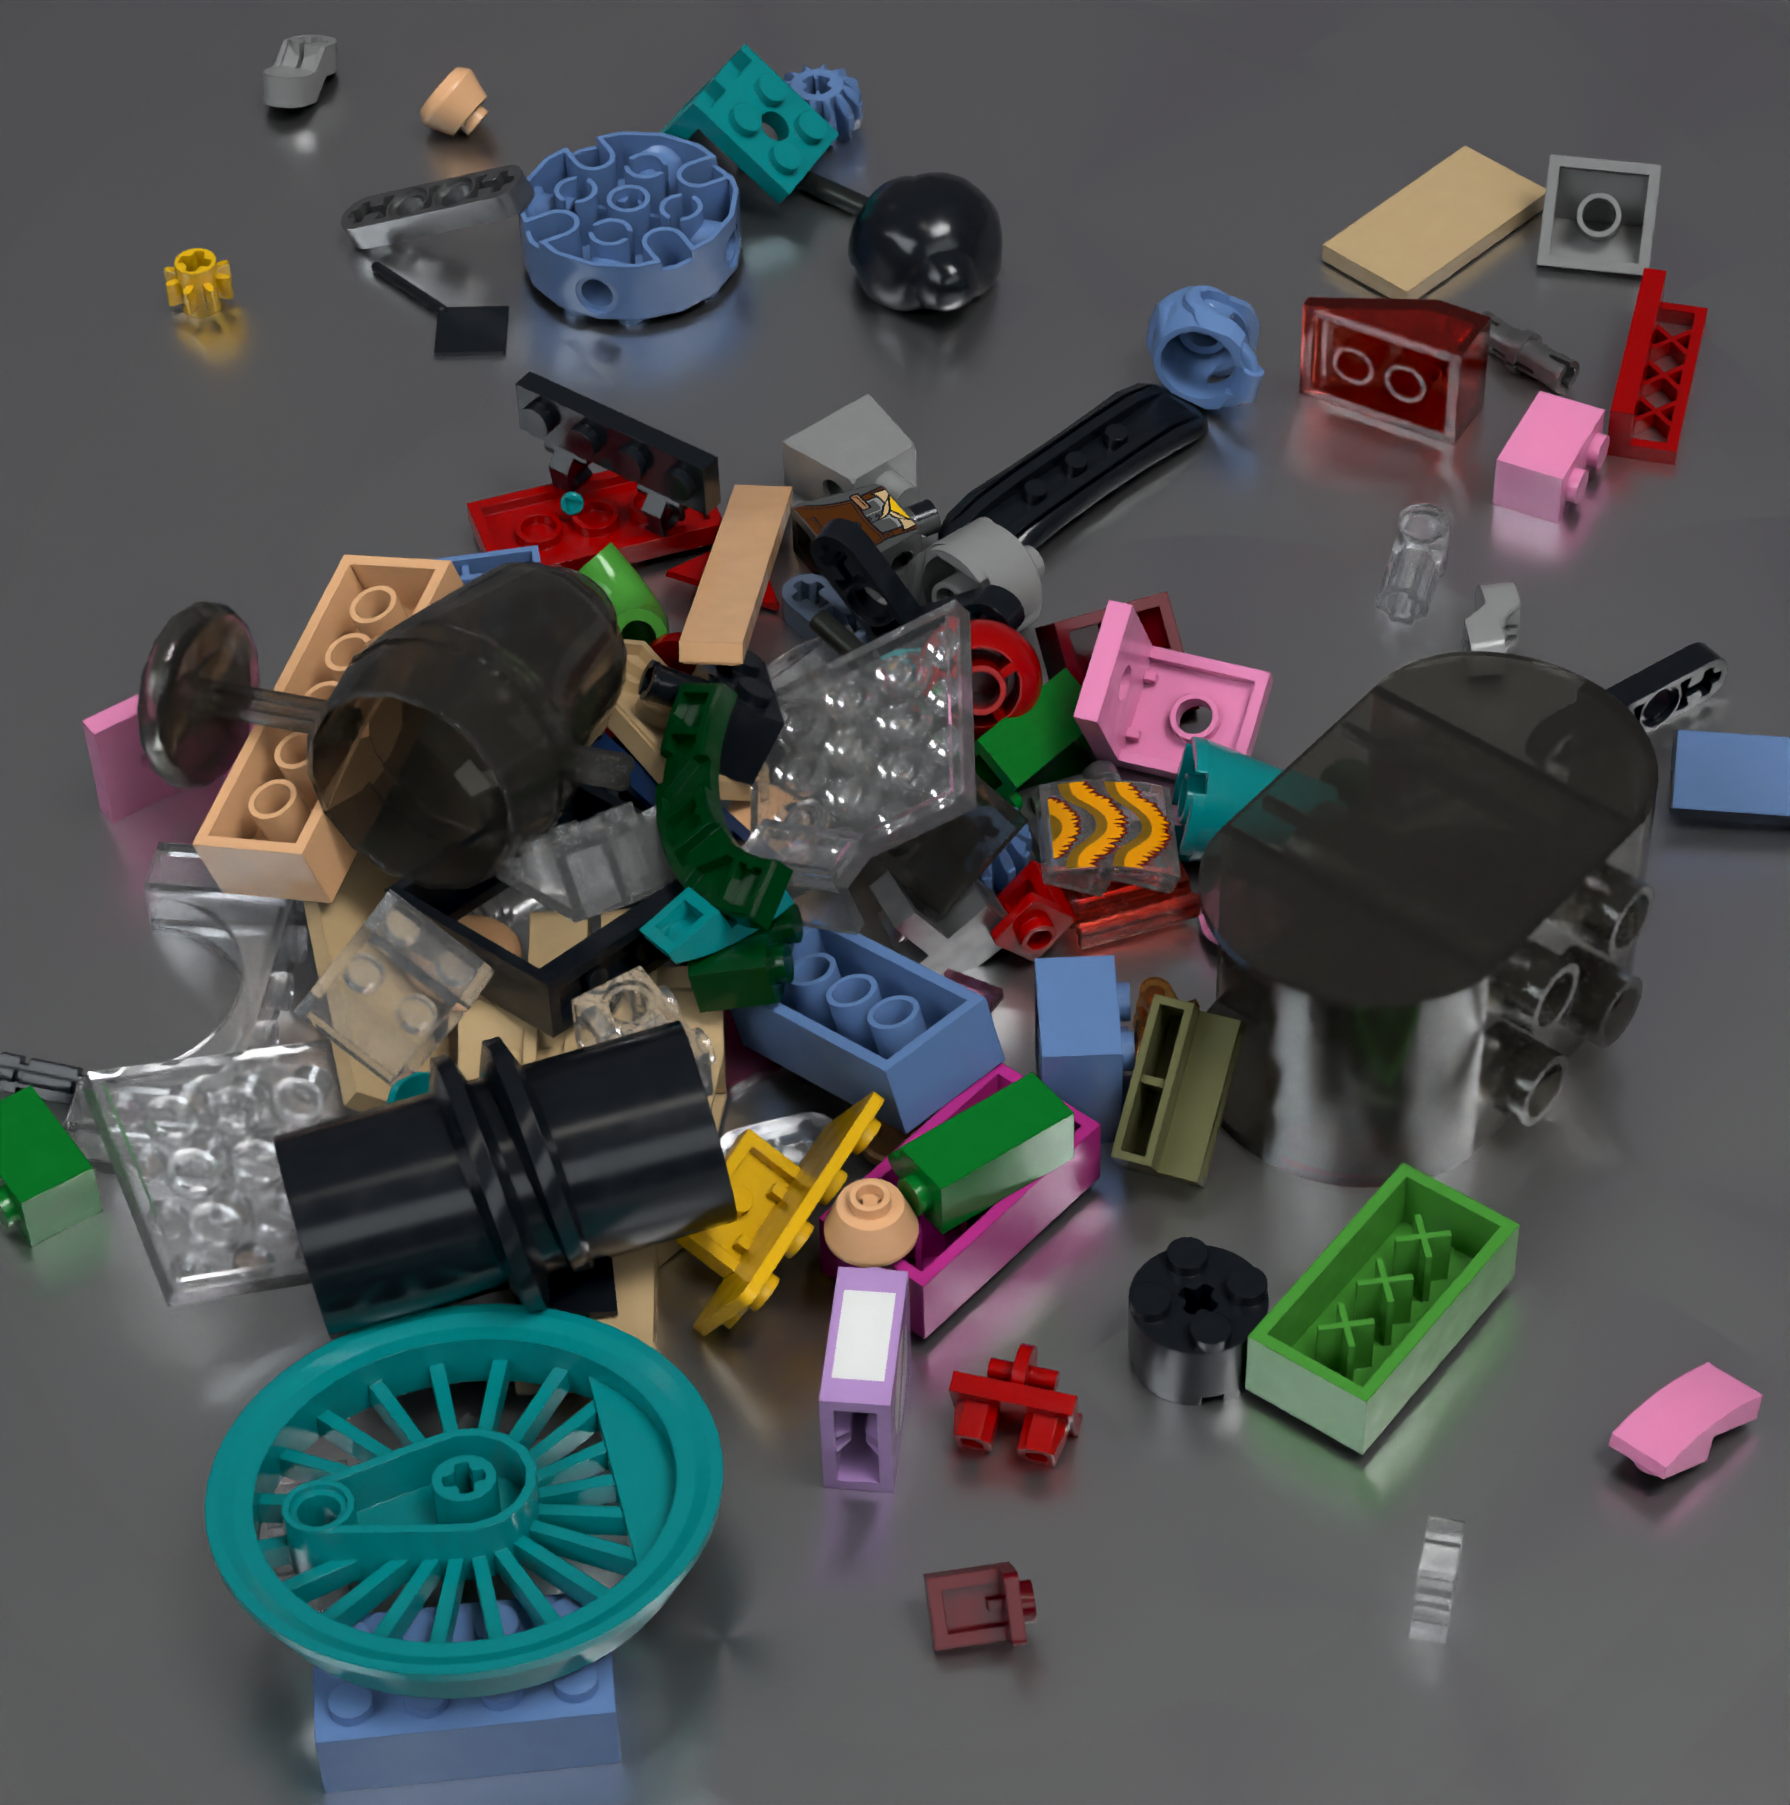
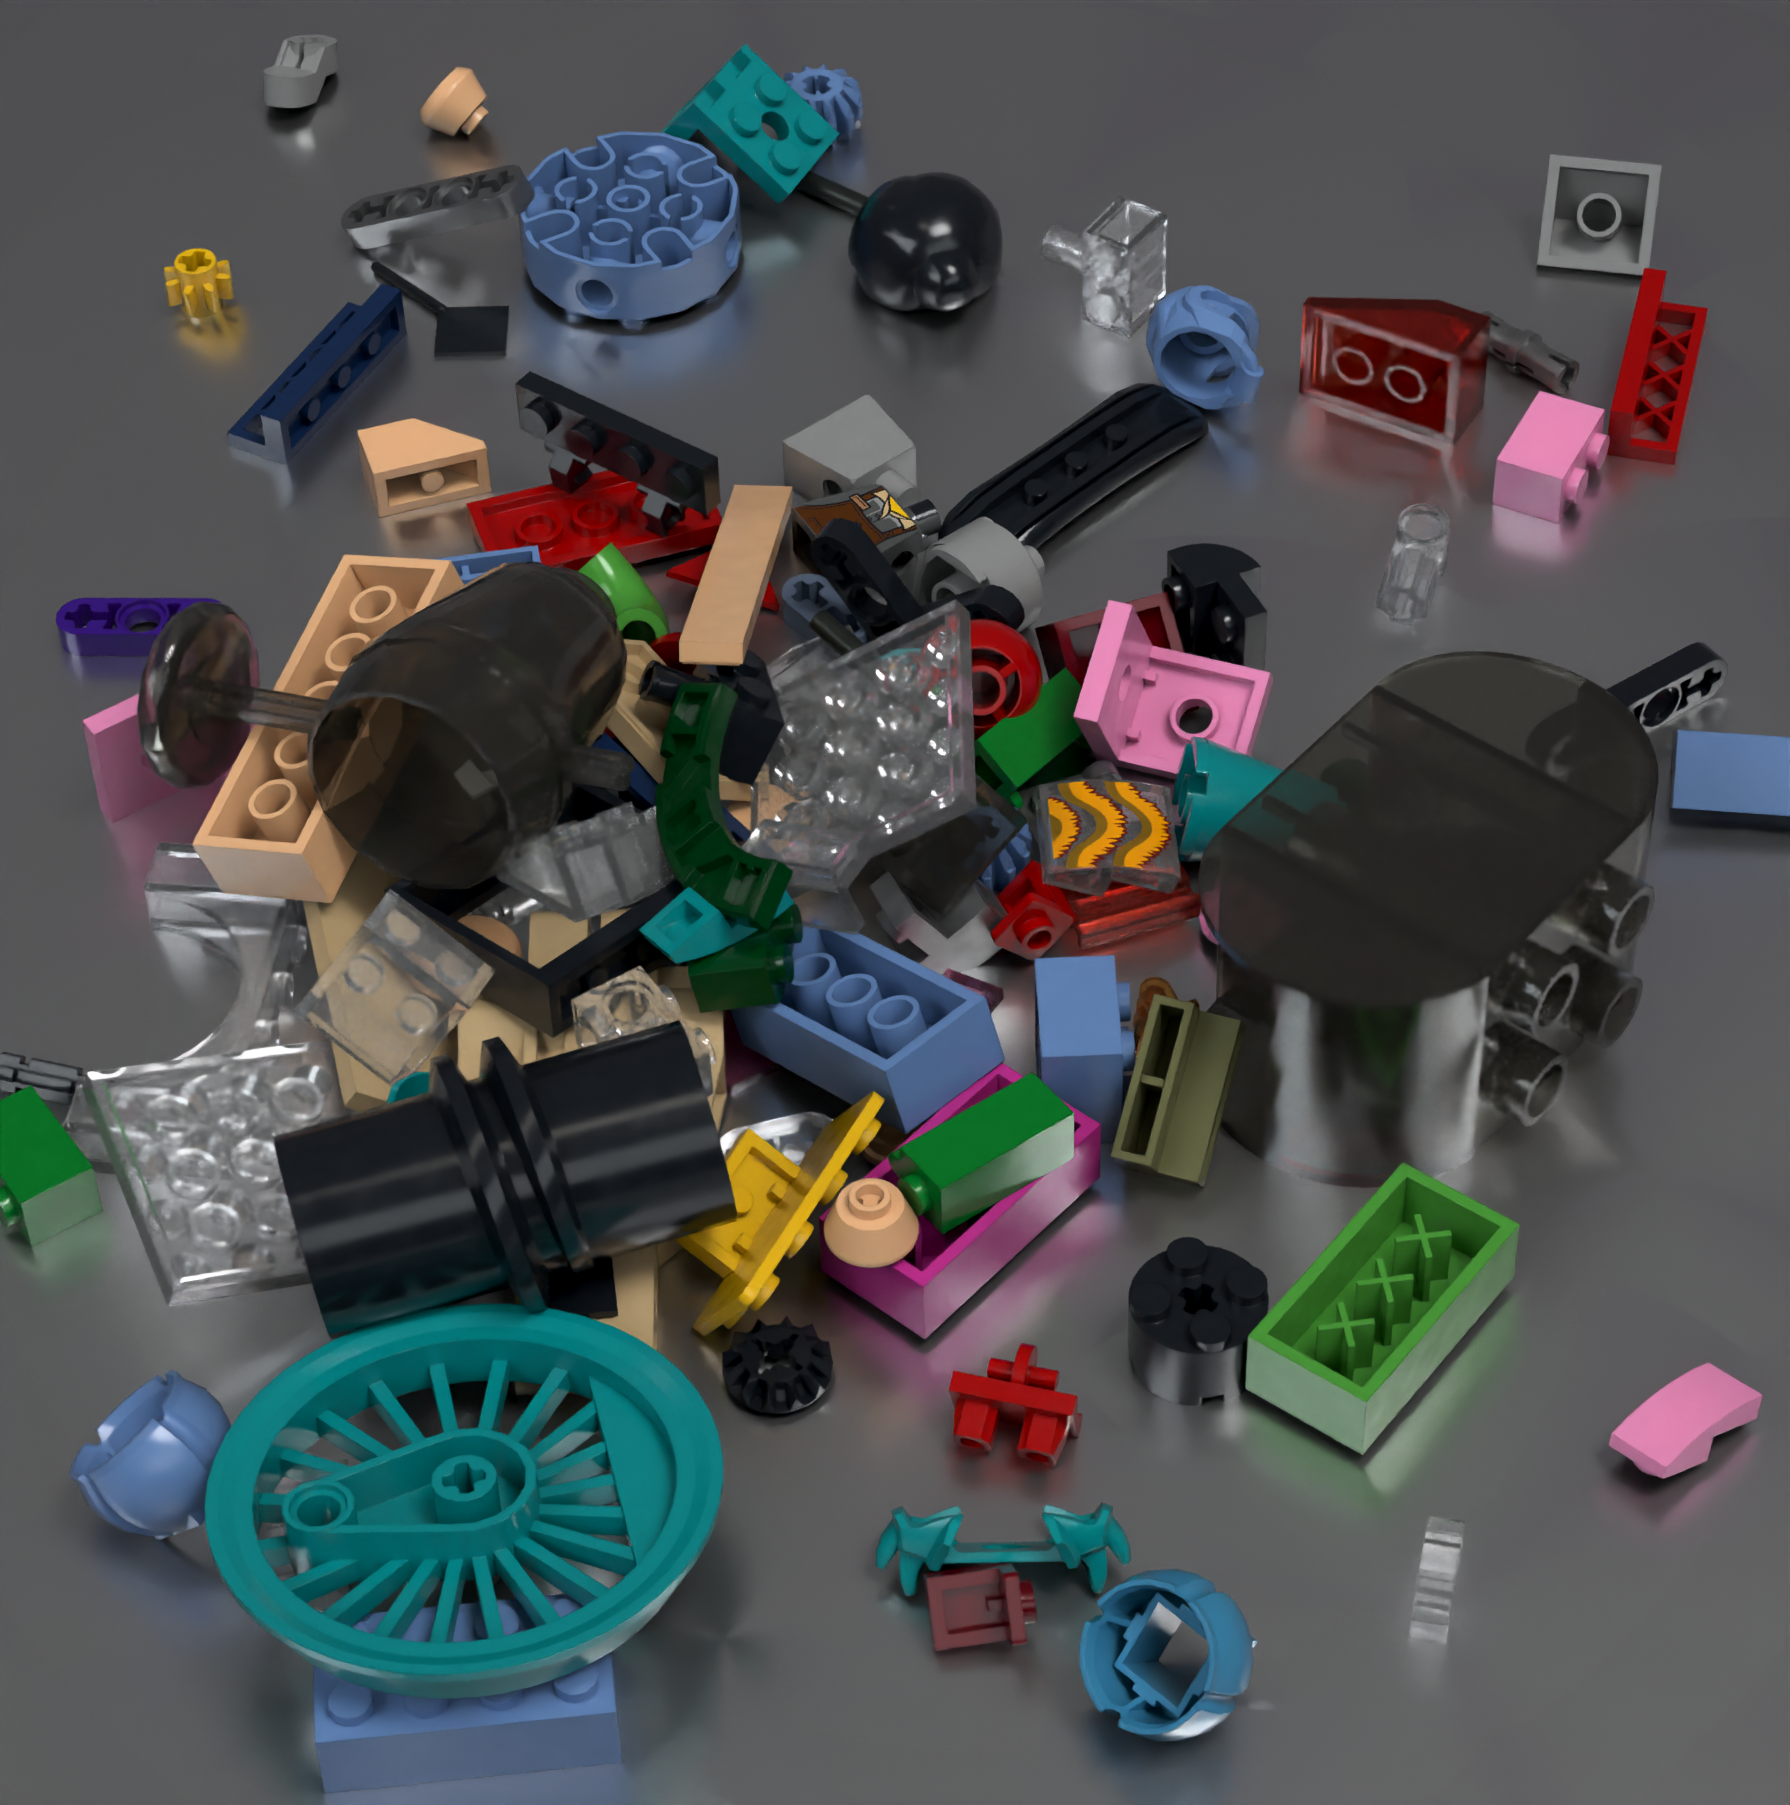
(102, 613): none -> dark purple beam
(153, 1458): none -> medium blue piece
(322, 377): none -> dark blue fence
(420, 465): none -> light nougat slope
(572, 503): teal piece -> none
(780, 1387): none -> black gear
(865, 1379): lavender brick -> none
(934, 1543): none -> teal piece
(1118, 262): none -> clear brick
(1125, 1643): none -> dark azure piece
(1217, 603): none -> black brick
(1435, 225): tan tile -> none
(1495, 619): light grey piece -> none

